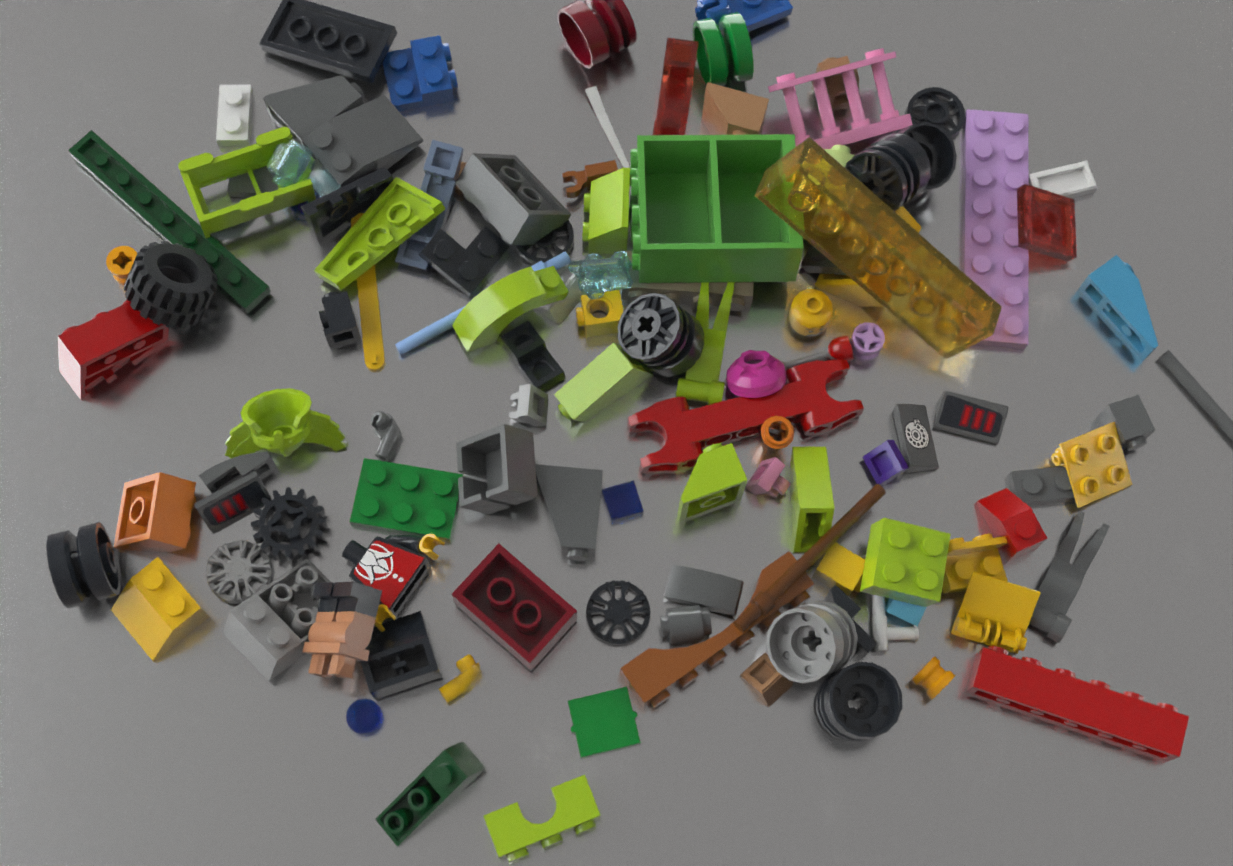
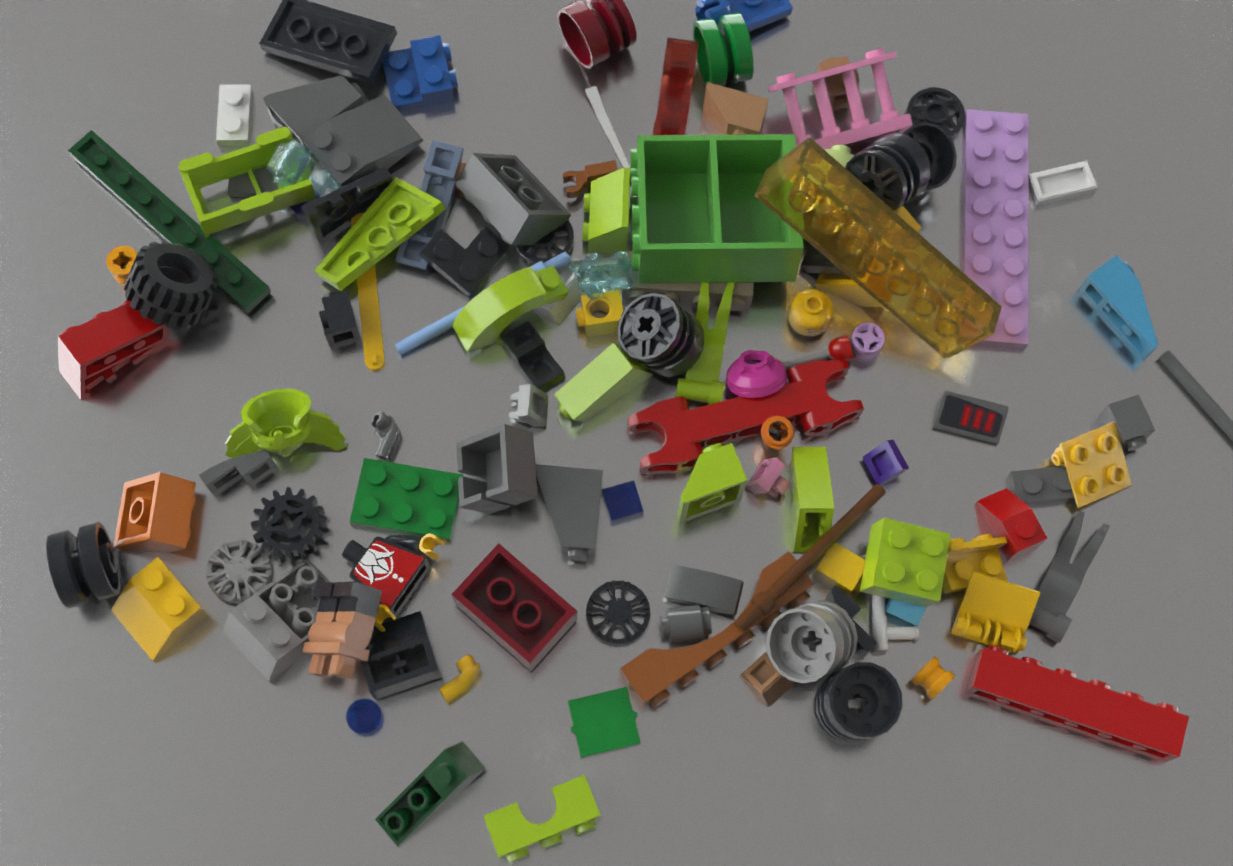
(232, 502): slope -> none
(915, 437): dark grey slope -> none
(1046, 223): clear red plate -> none

